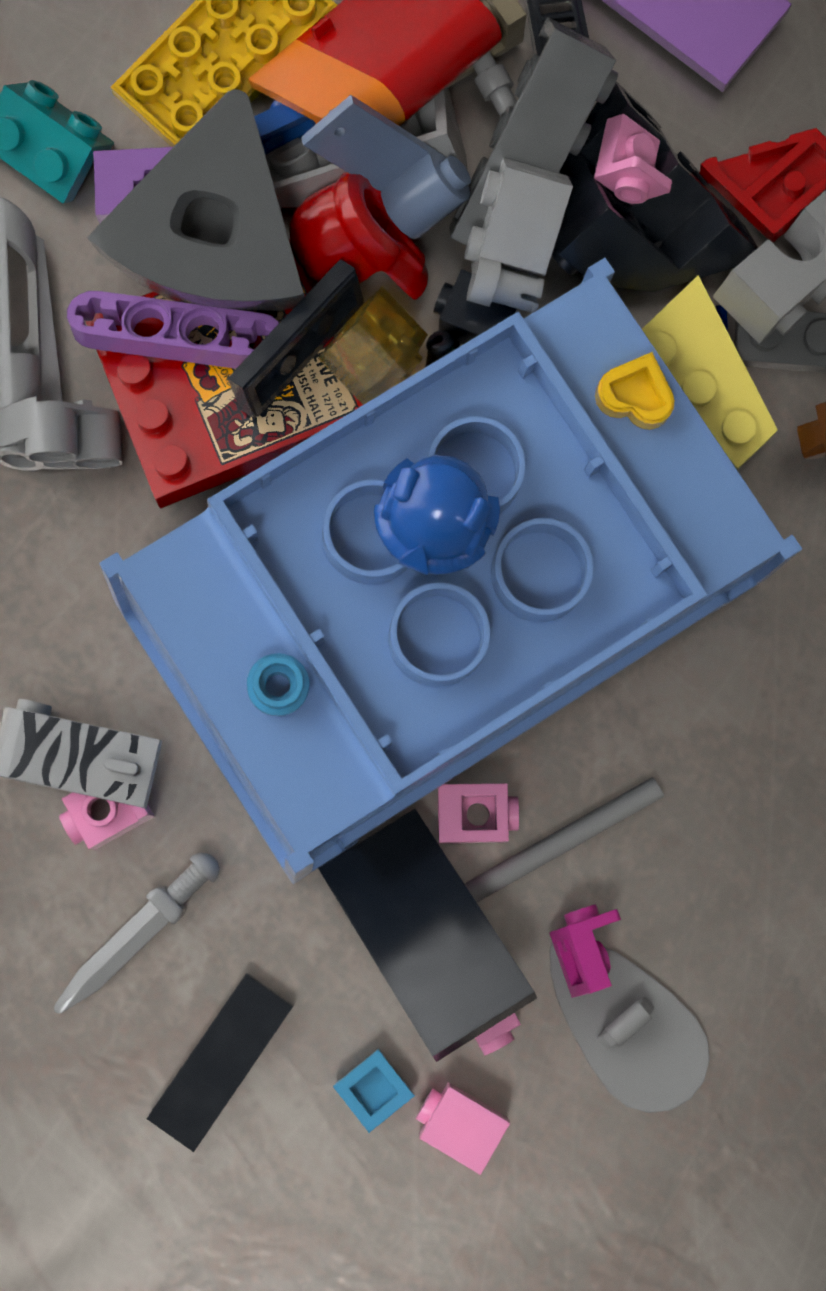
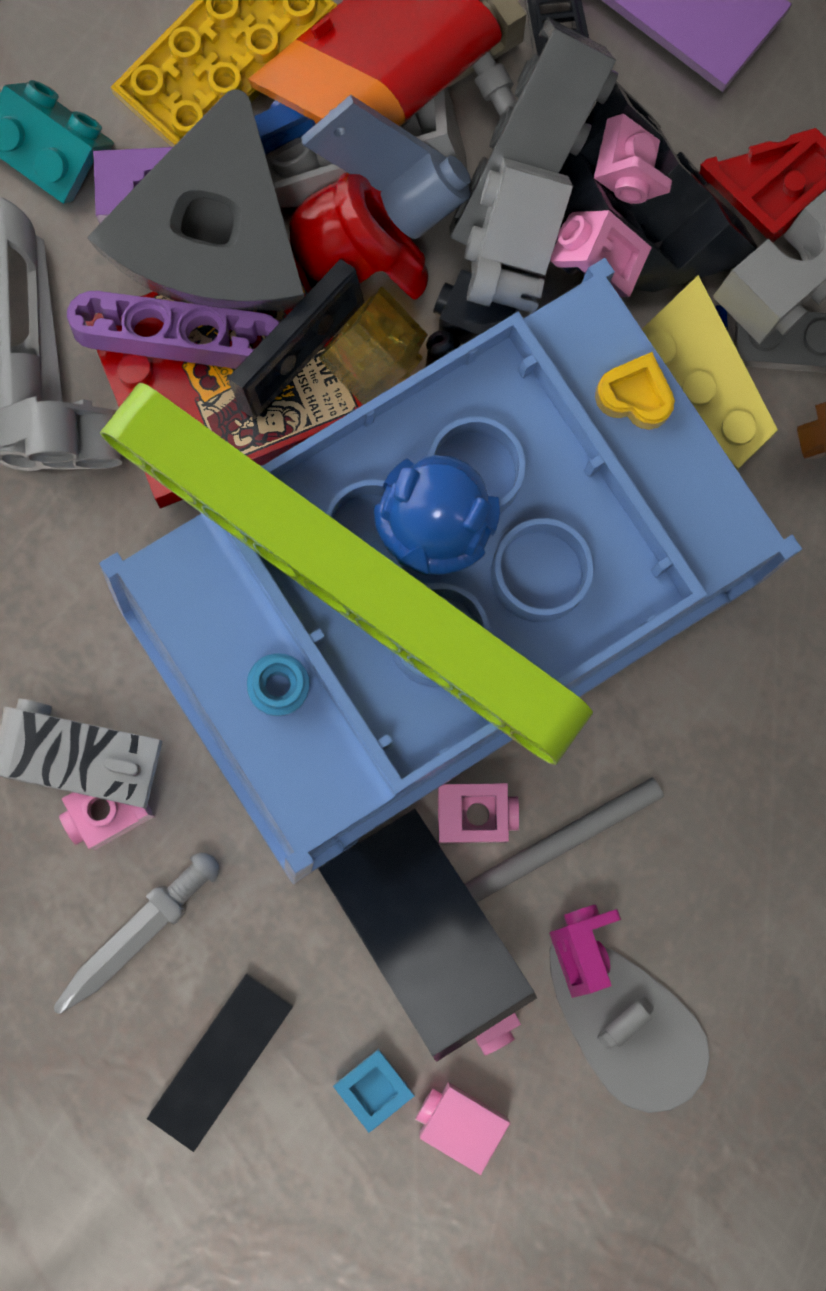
(347, 573): none -> lime beam
(599, 235): none -> bright pink bracket

